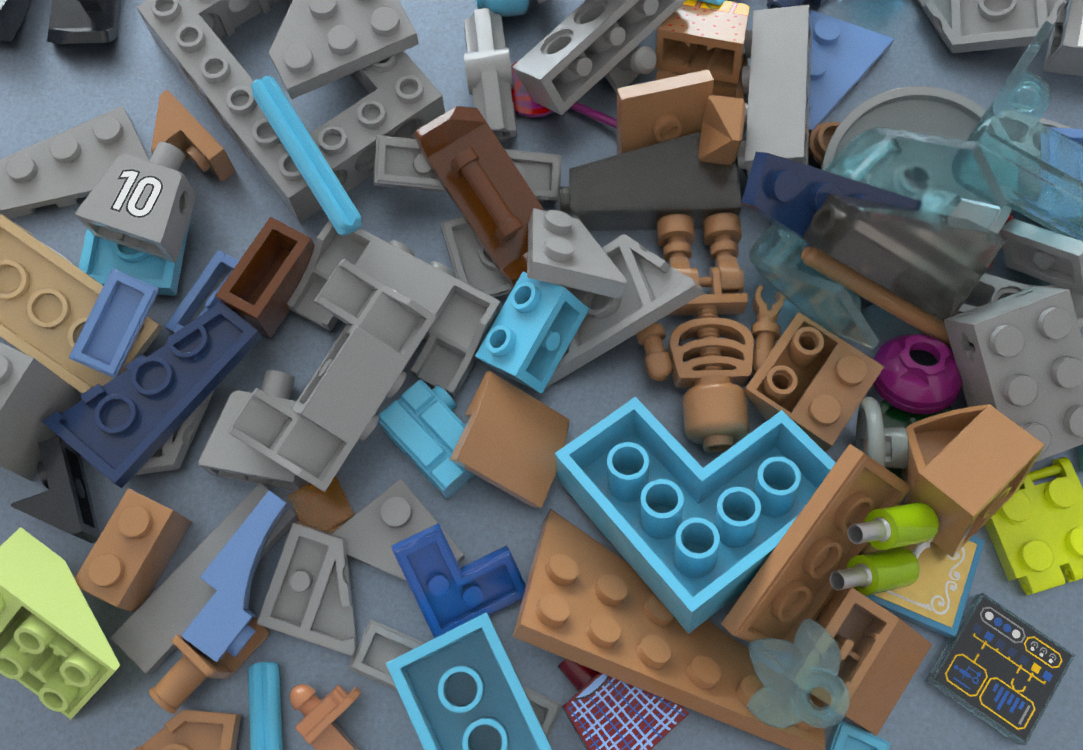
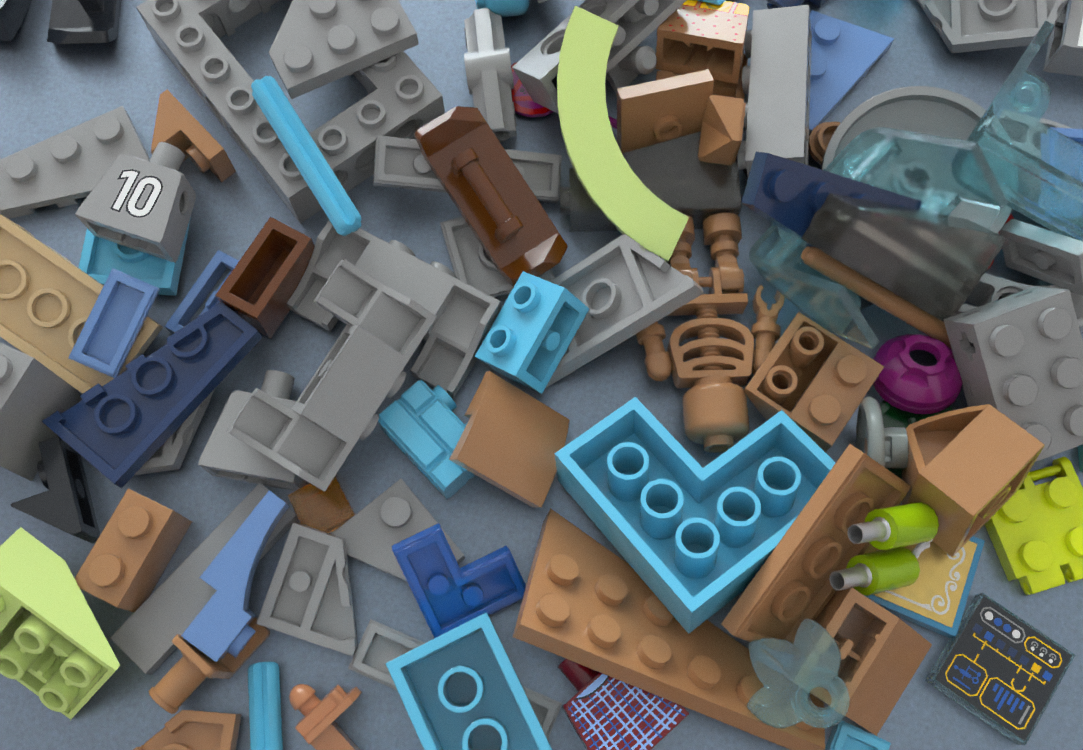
(569, 256): light grey wing -> none
(592, 143): none -> yellowish green tile

